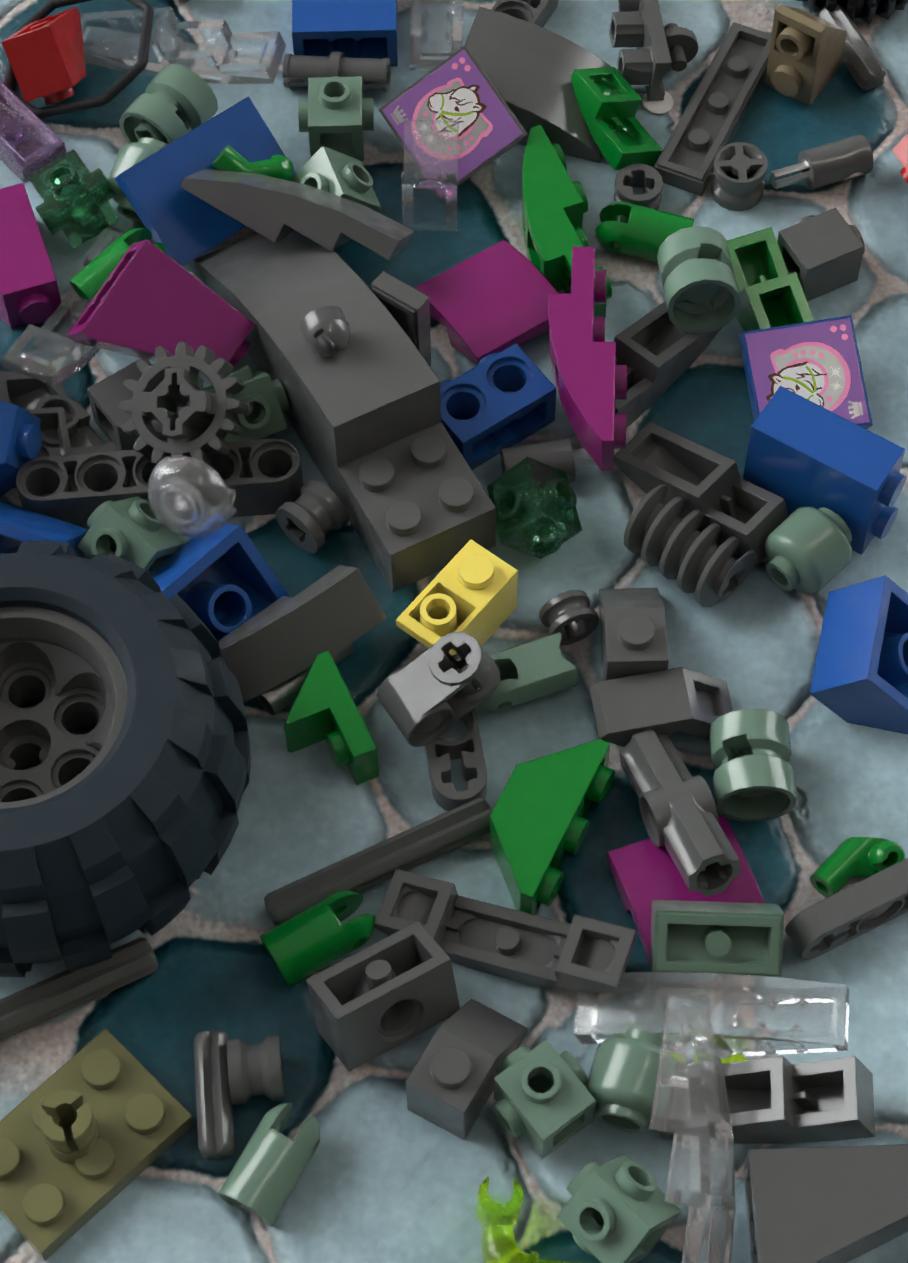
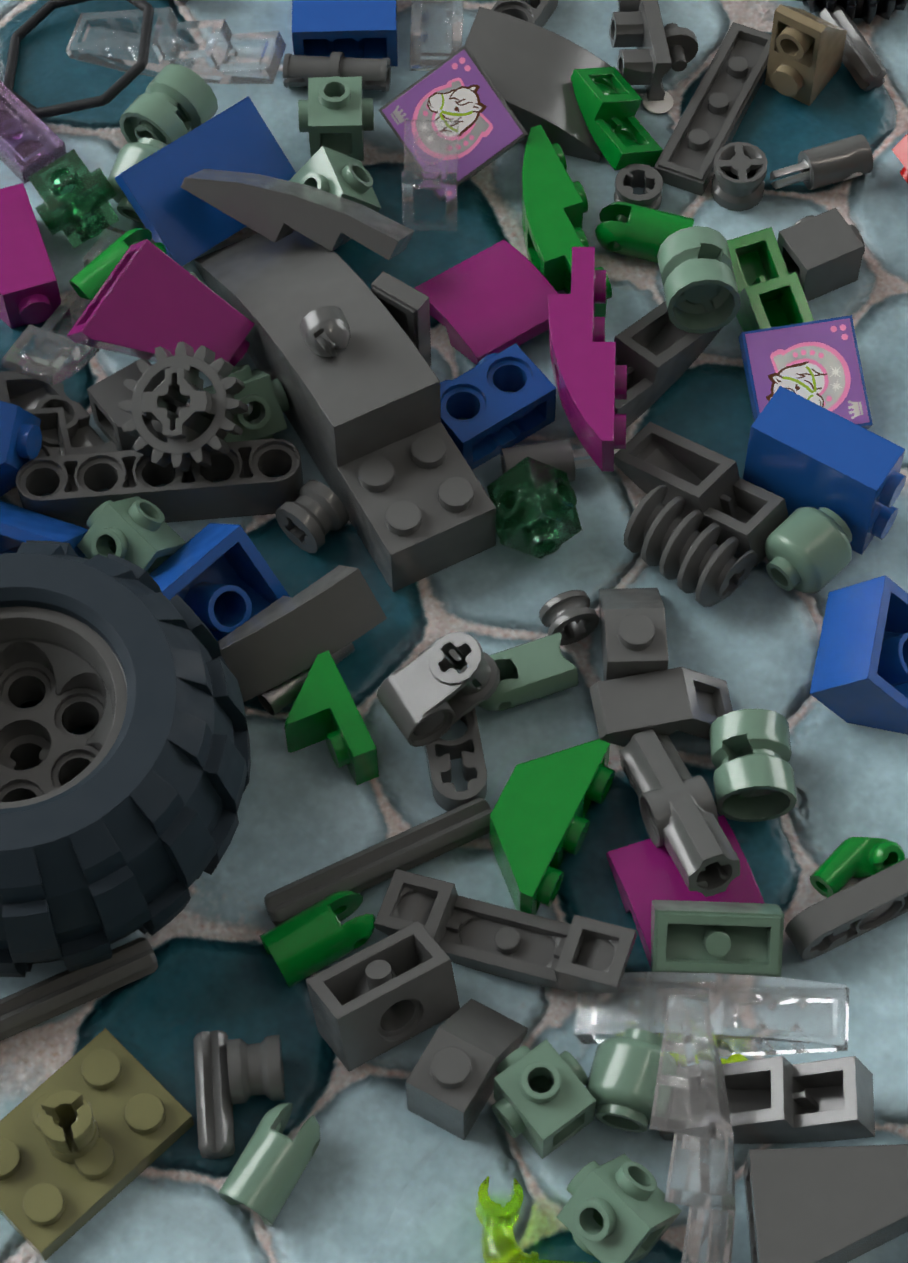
(48, 56): red slope -> none
(189, 497): clear hair -> none
(276, 167): green arm -> none
(467, 596): light yellow slope -> none

